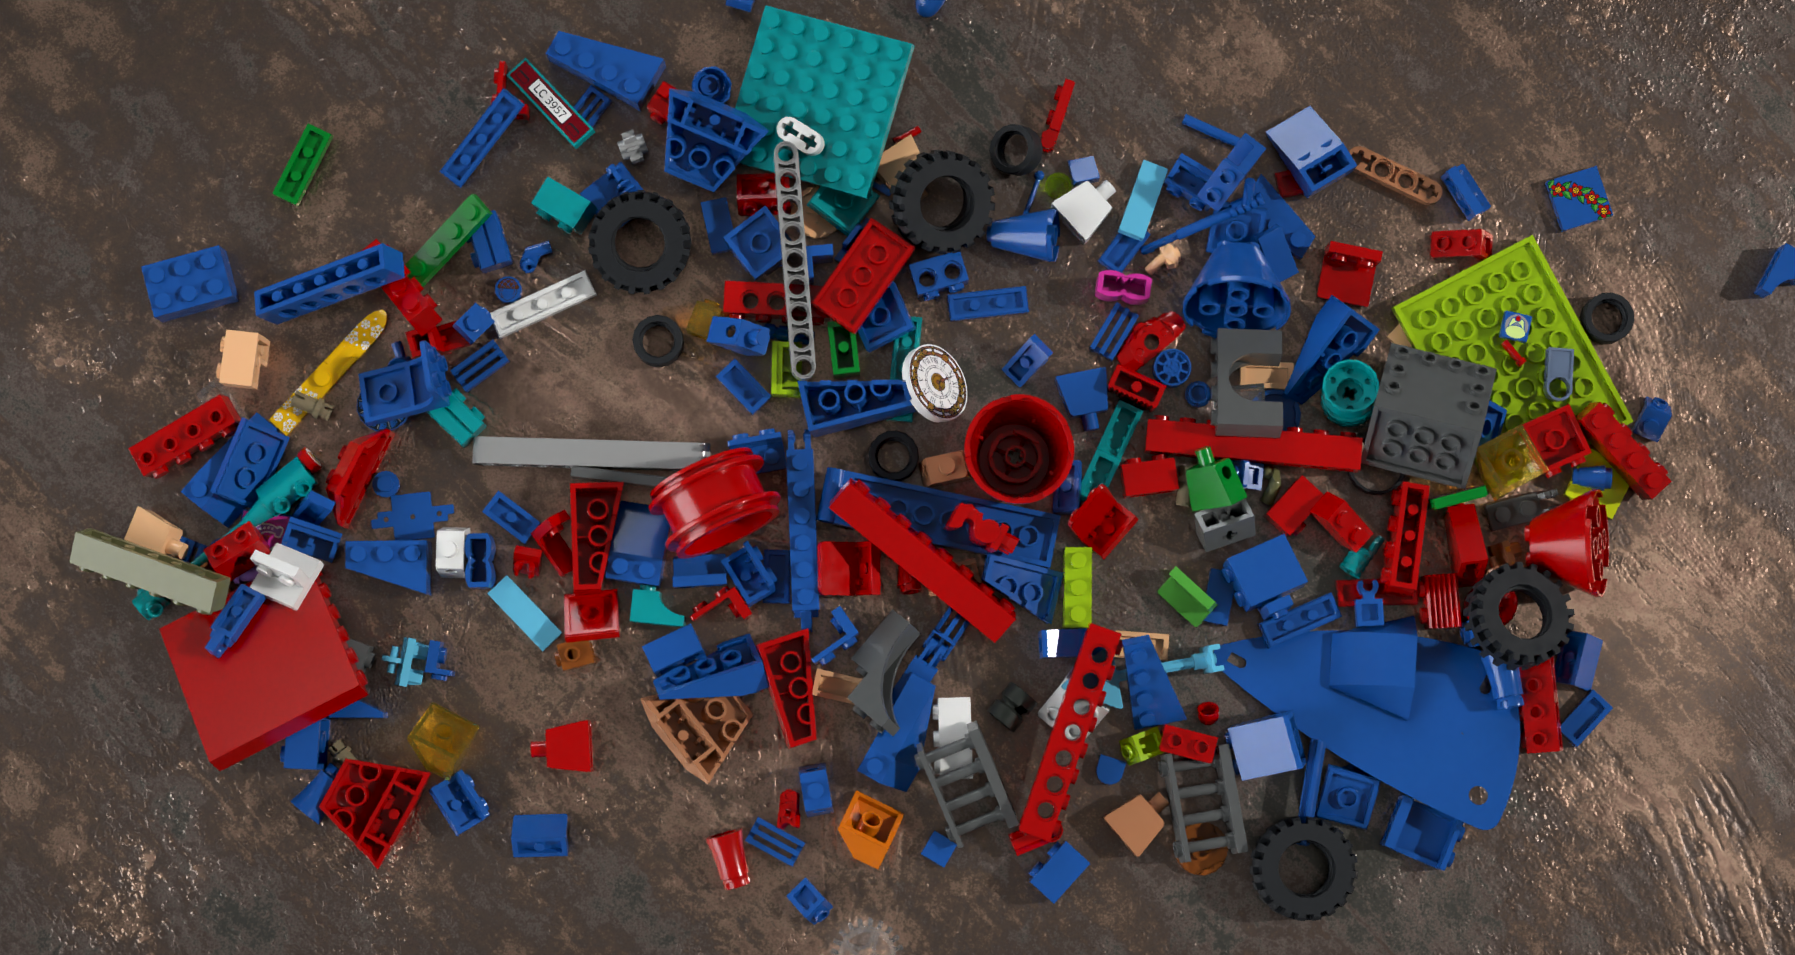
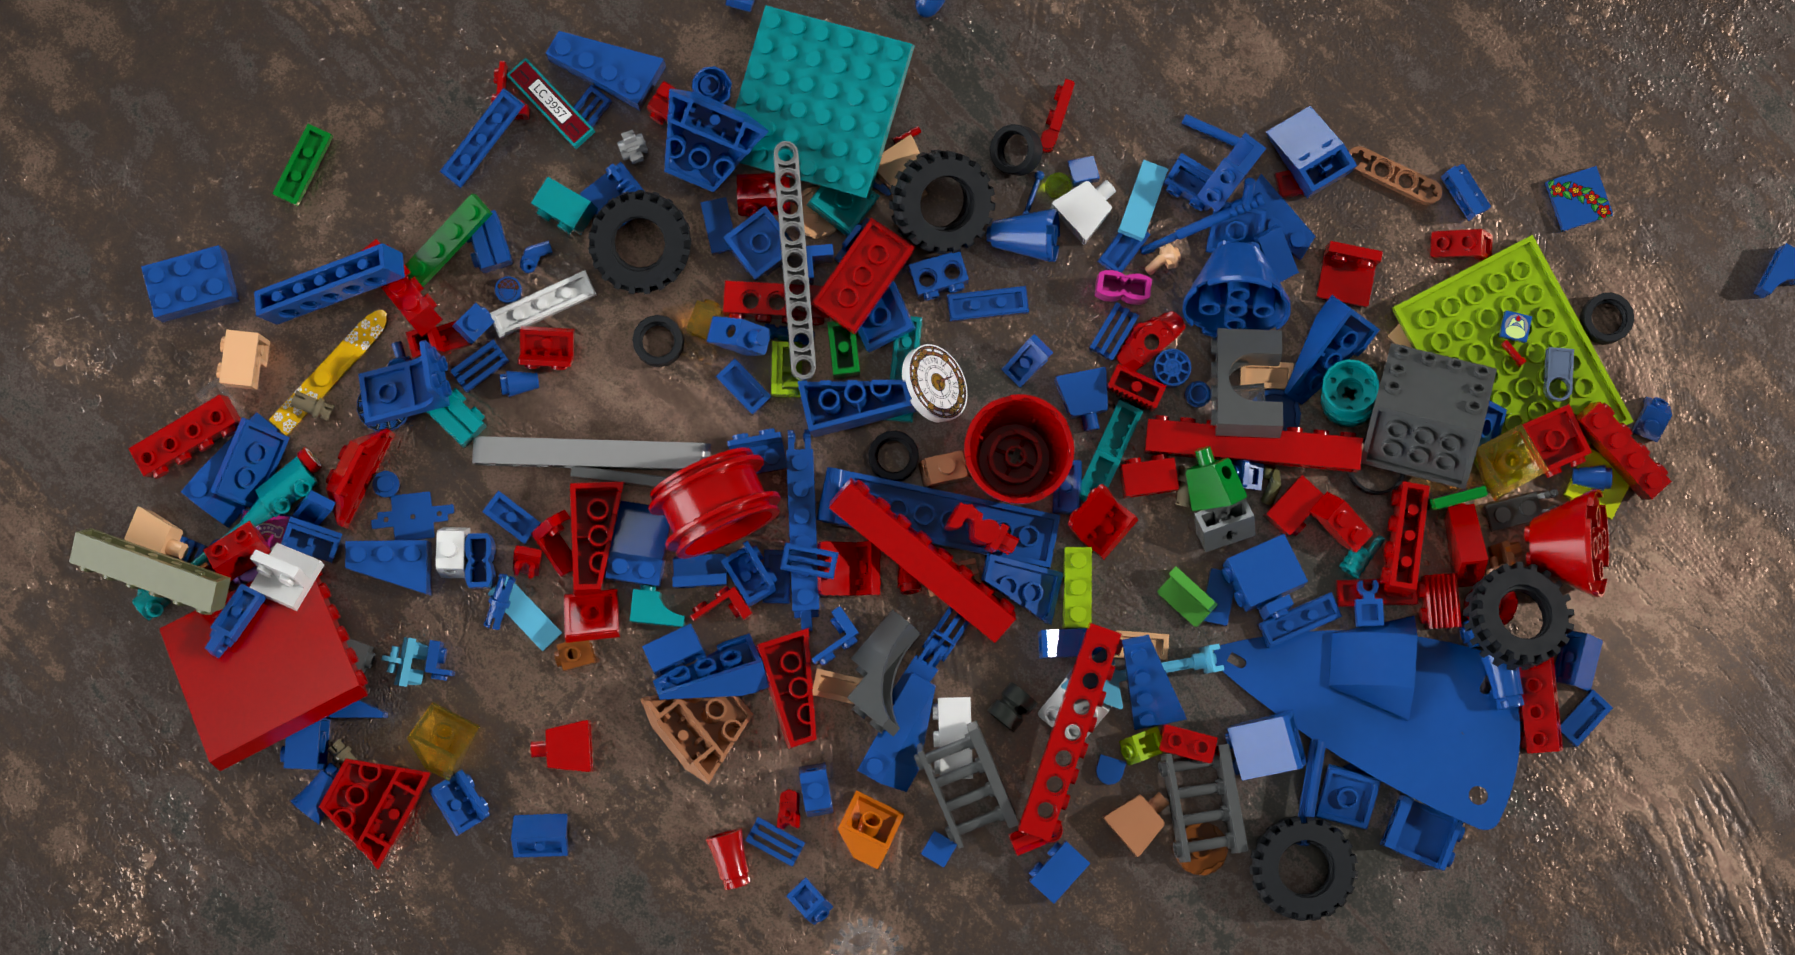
(499, 602): none -> blue pin
(518, 382): none -> blue cone
(546, 347): none -> red bracket
(786, 556): none -> blue tile
(797, 140): white beam -> none
(1208, 713): red hinge -> none

